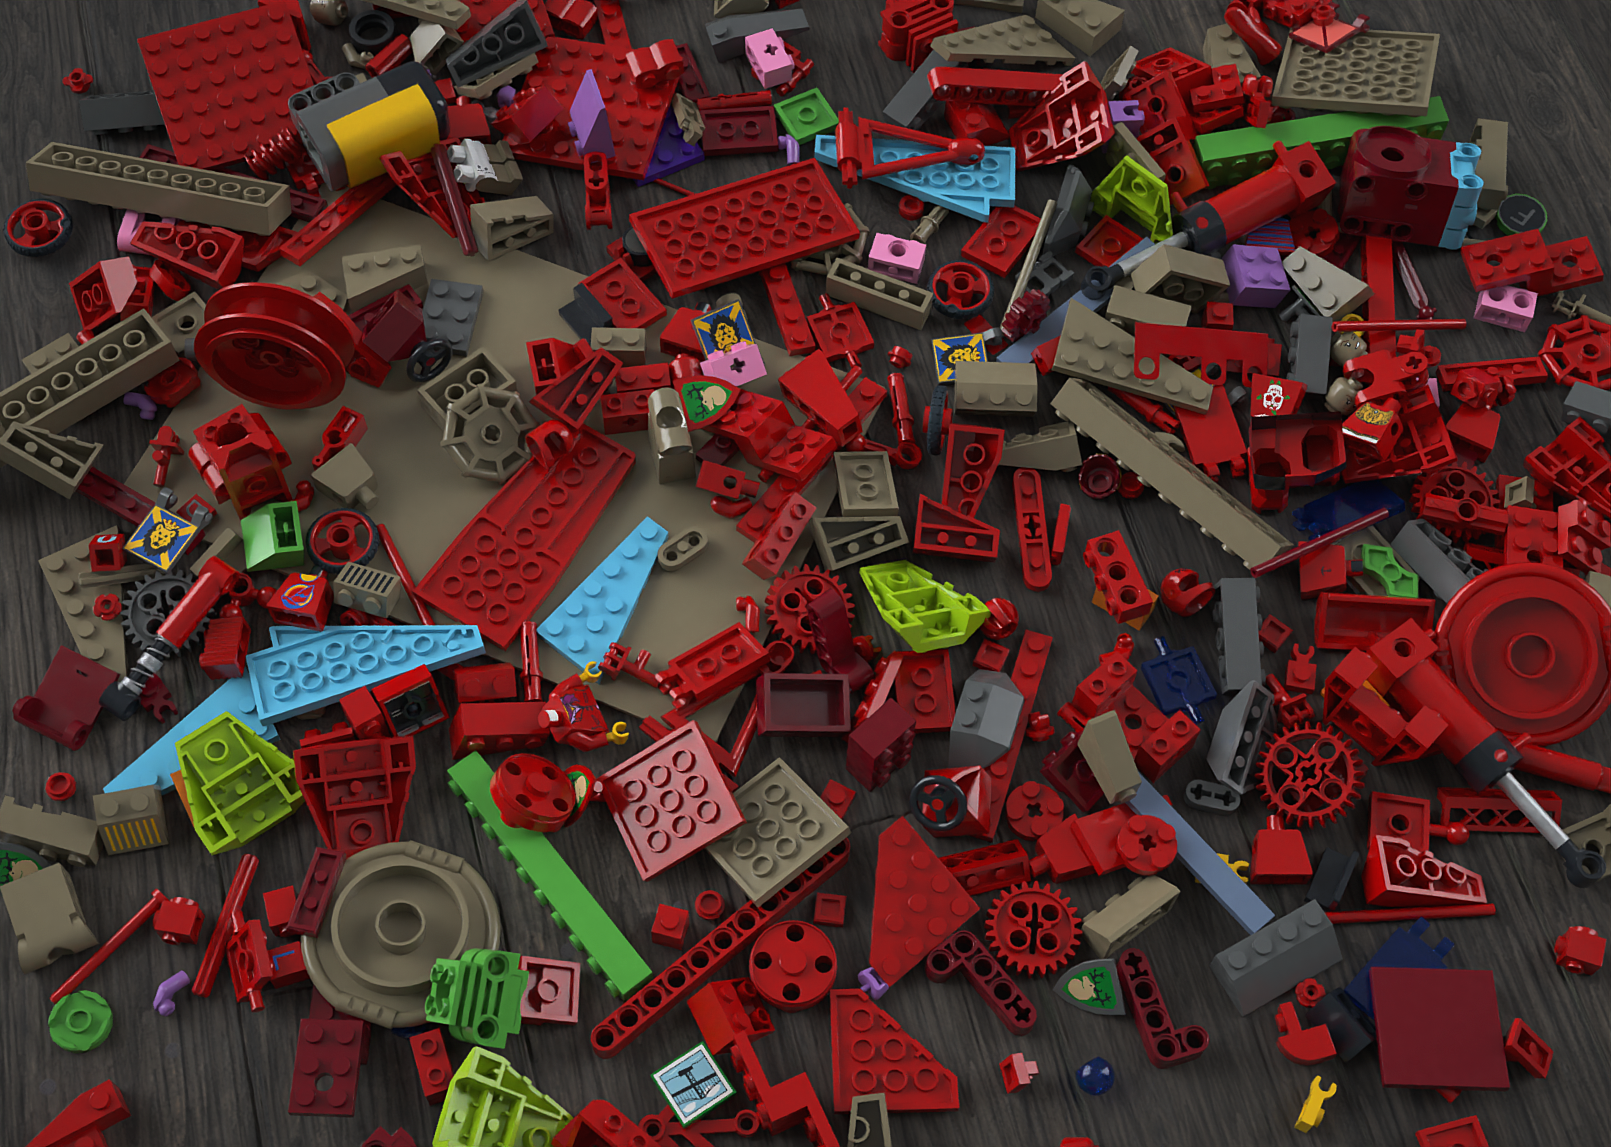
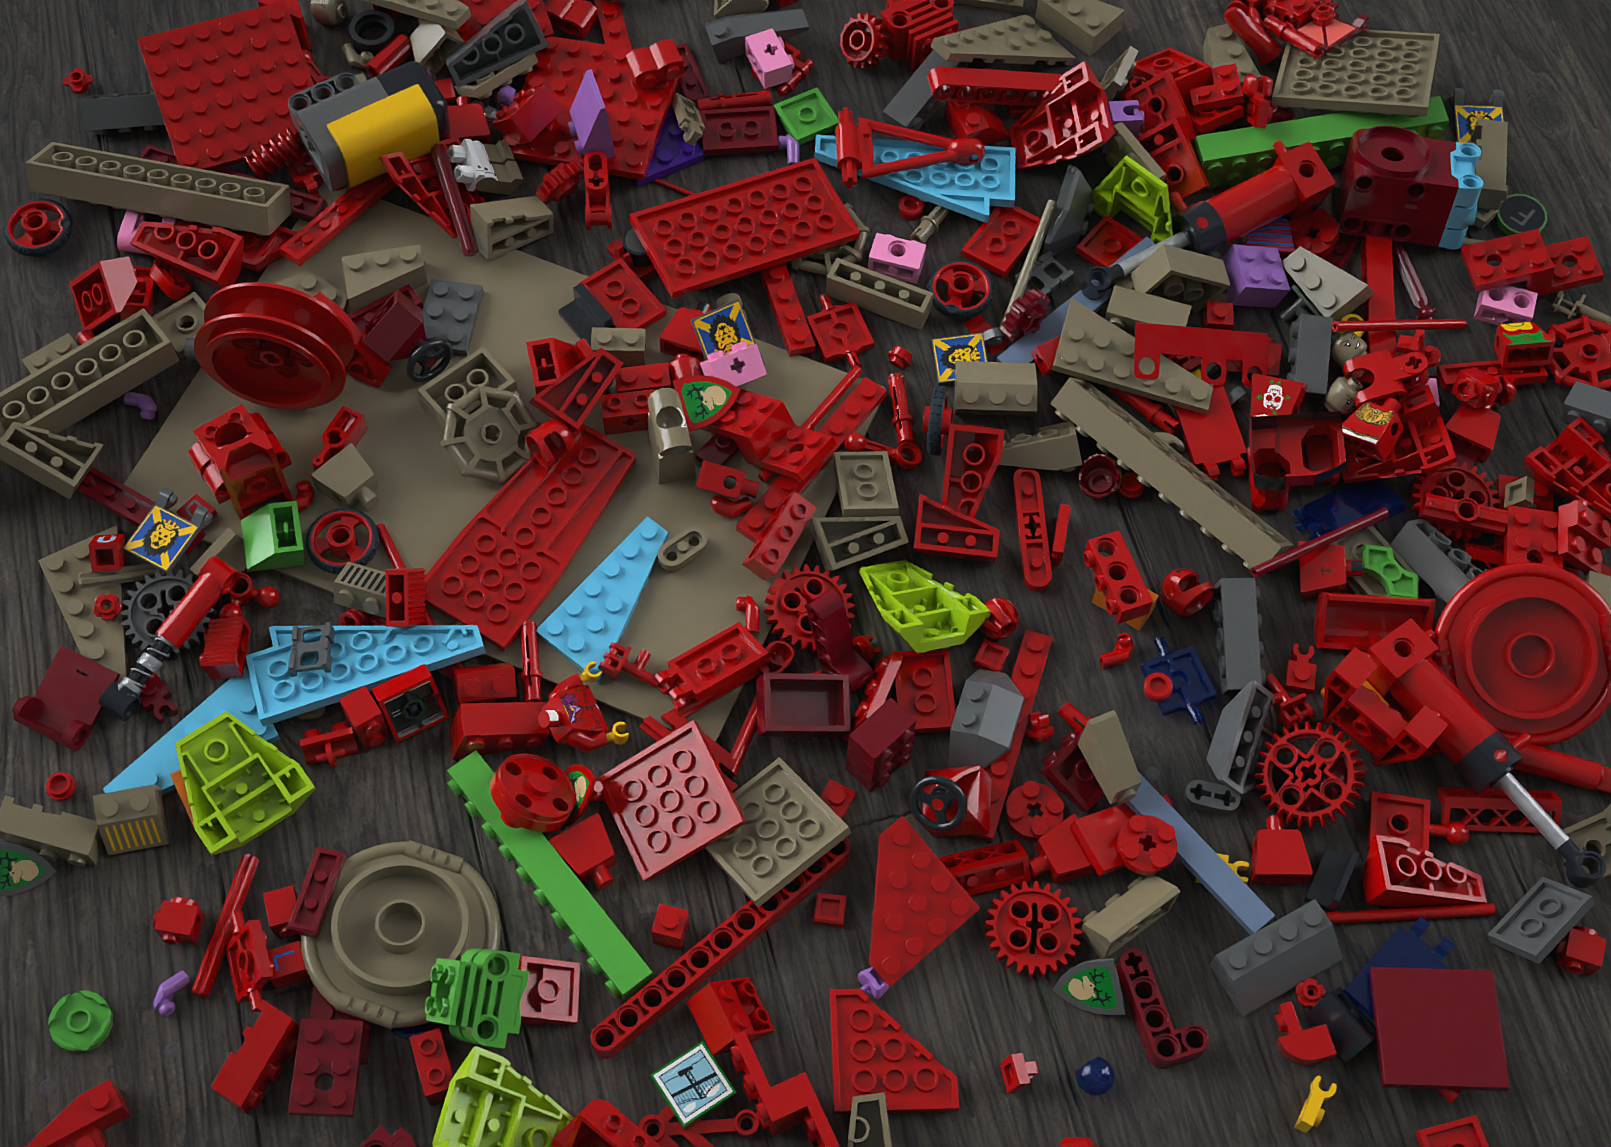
(46, 917): dark tan piece -> none
(109, 947): red bar -> none
(165, 445): red arm -> none
(184, 379): red plate -> none
(258, 1059): none -> red wedge
(303, 600): red torso -> none
(321, 647): none -> dark grey piece
(357, 789): red wedge -> none
(405, 597): none -> red brick
(560, 182): none -> red gear
(587, 851): none -> red torso
(709, 905): red plate -> none
(793, 965): red piece -> none
(820, 397): red slope -> none
(863, 40): none -> red gear
(983, 985): dark red beam -> none
(1158, 687): none -> red tile
(1158, 740): red plate -> none
(1273, 633): red tile -> none
(1288, 33): none -> red pin
(1466, 115): none -> flag
(1522, 345): none -> red torso
(1527, 1048): red slope -> none
(1540, 919): none -> dark grey plate

